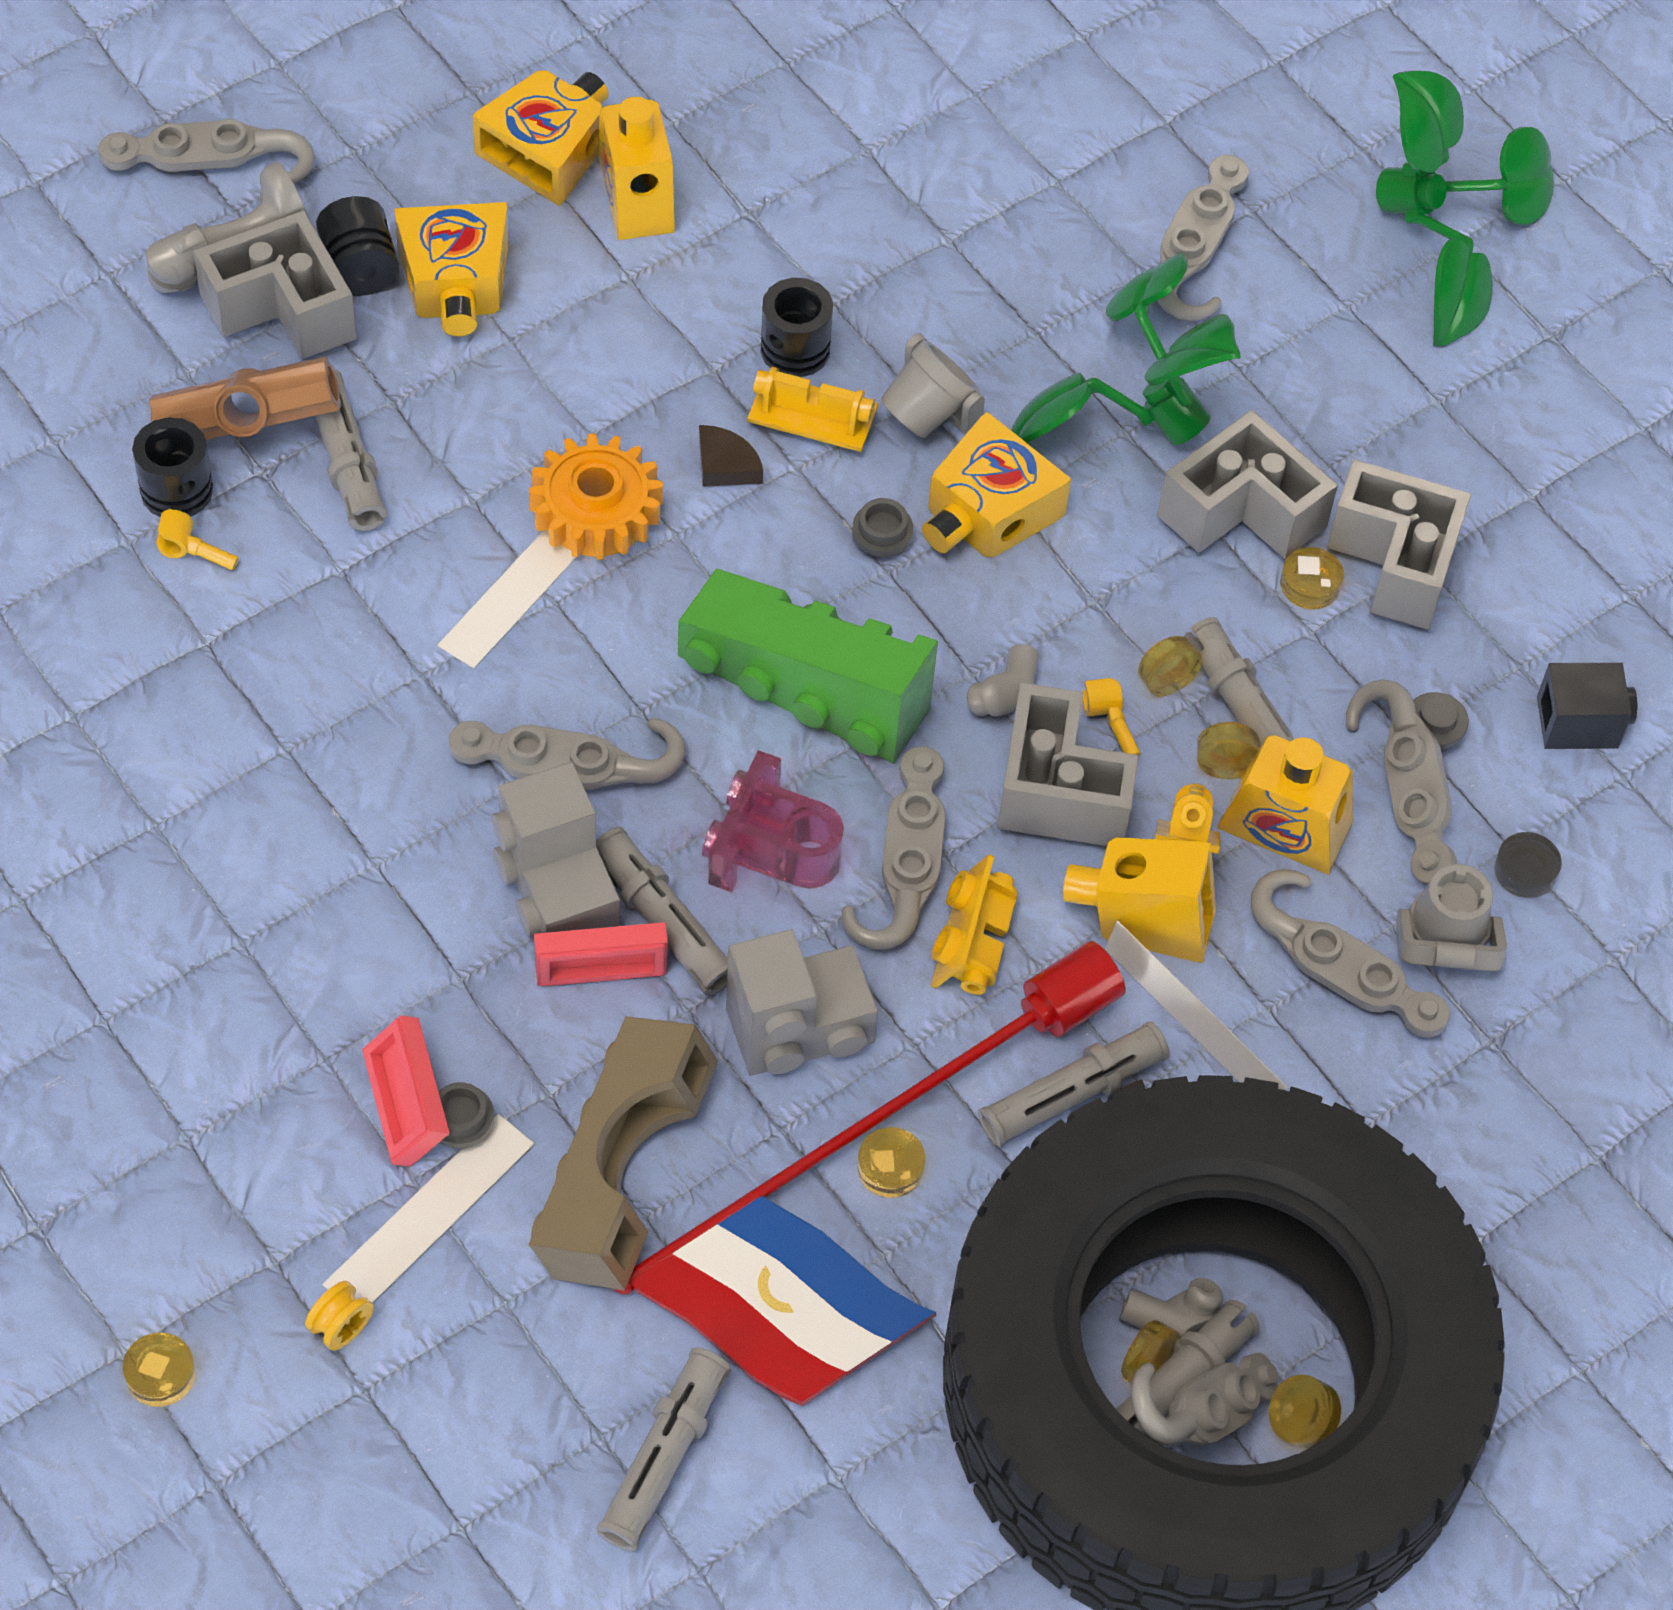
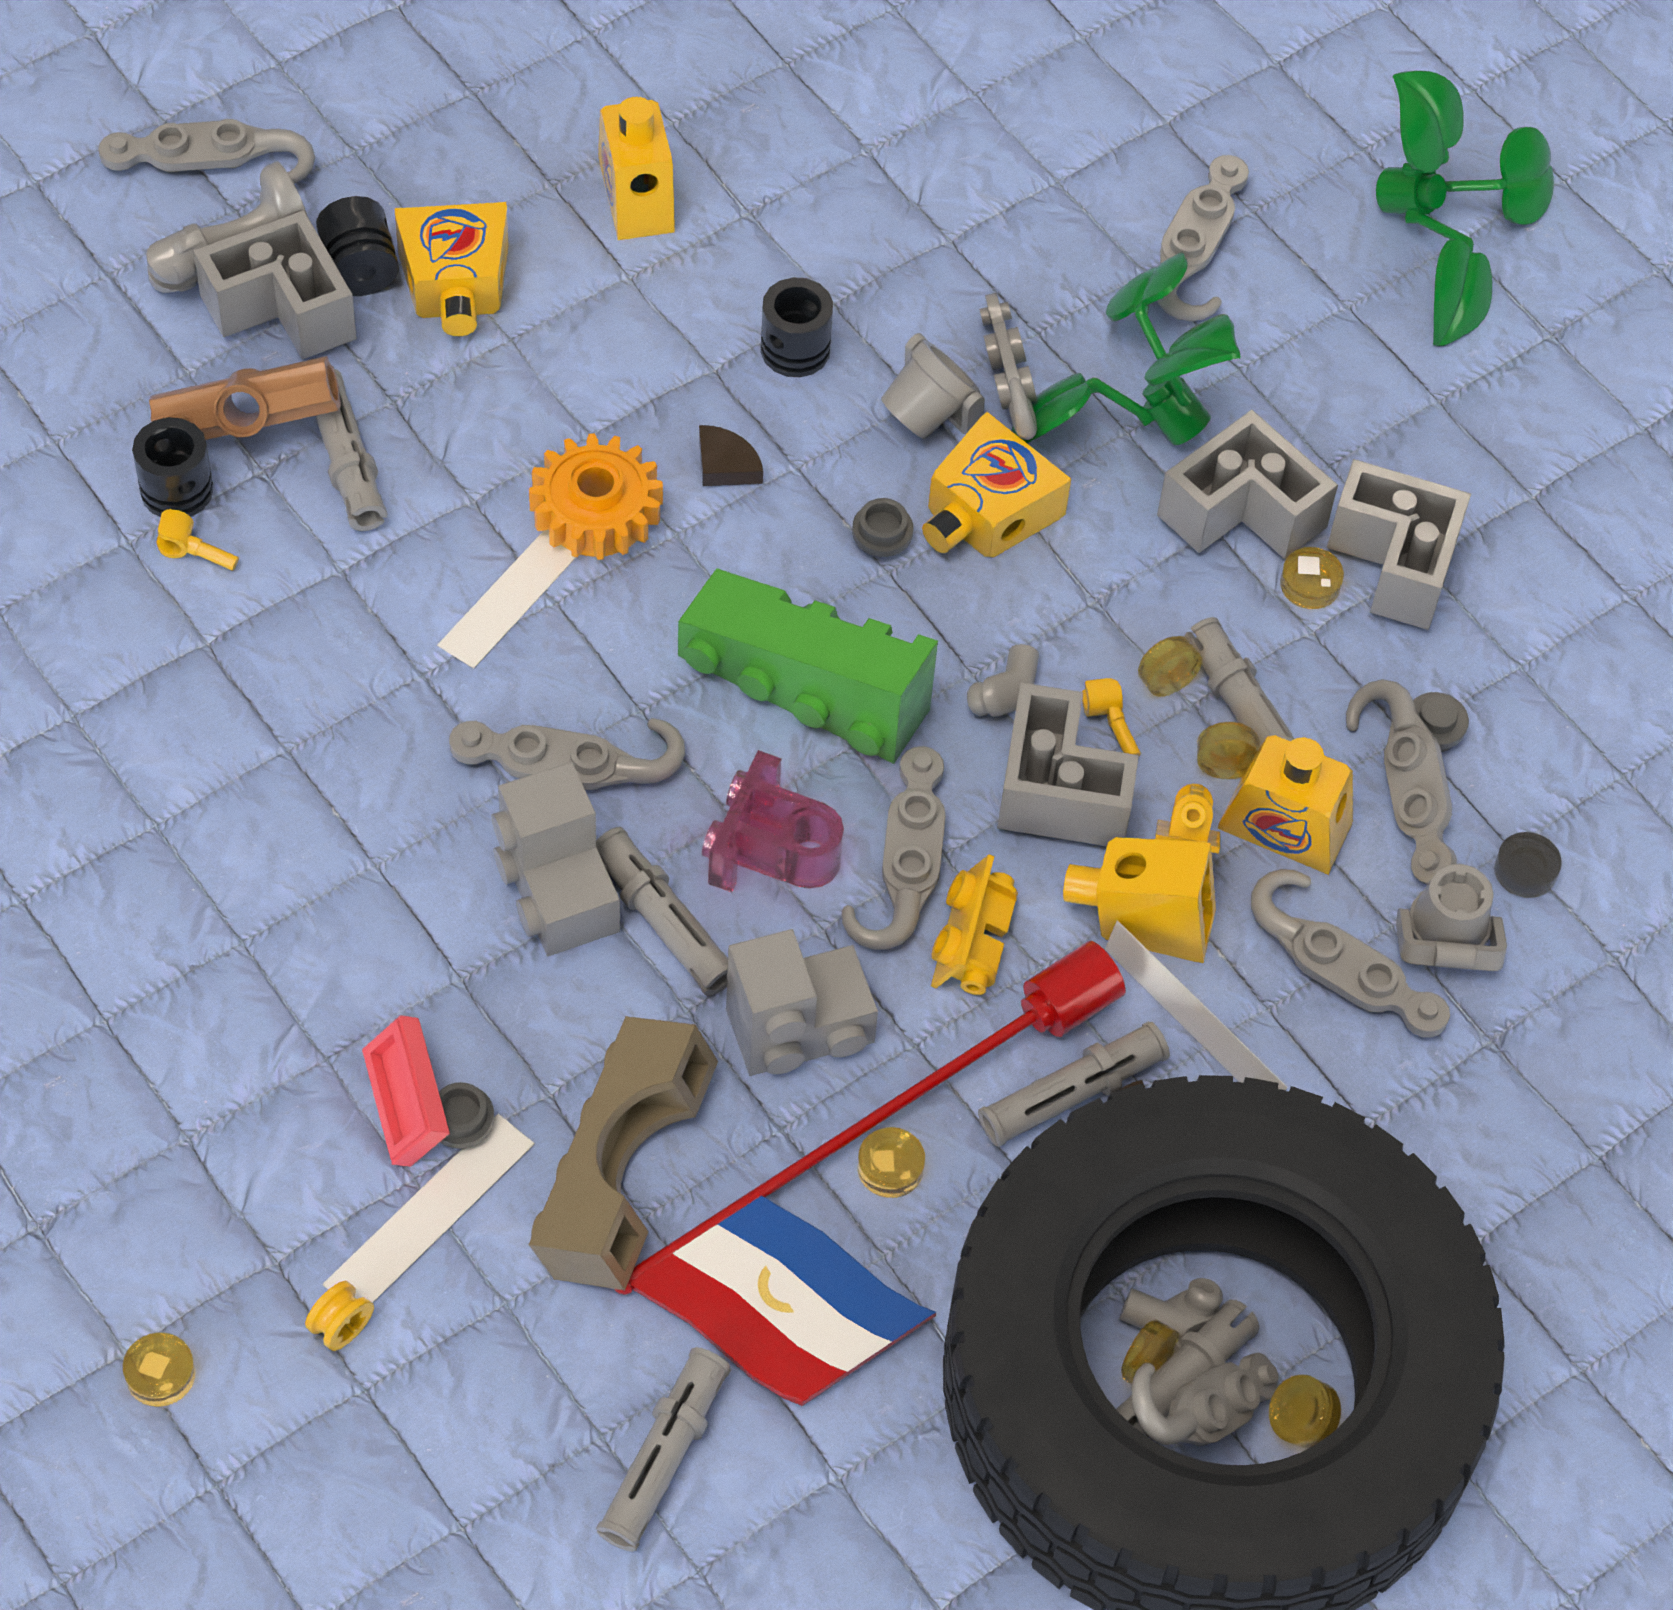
(543, 131): yellow torso -> none
(601, 954): coral tile -> none
(810, 411): yellow hinge -> none
(1005, 351): none -> light grey piece
(1585, 705): black brick -> none

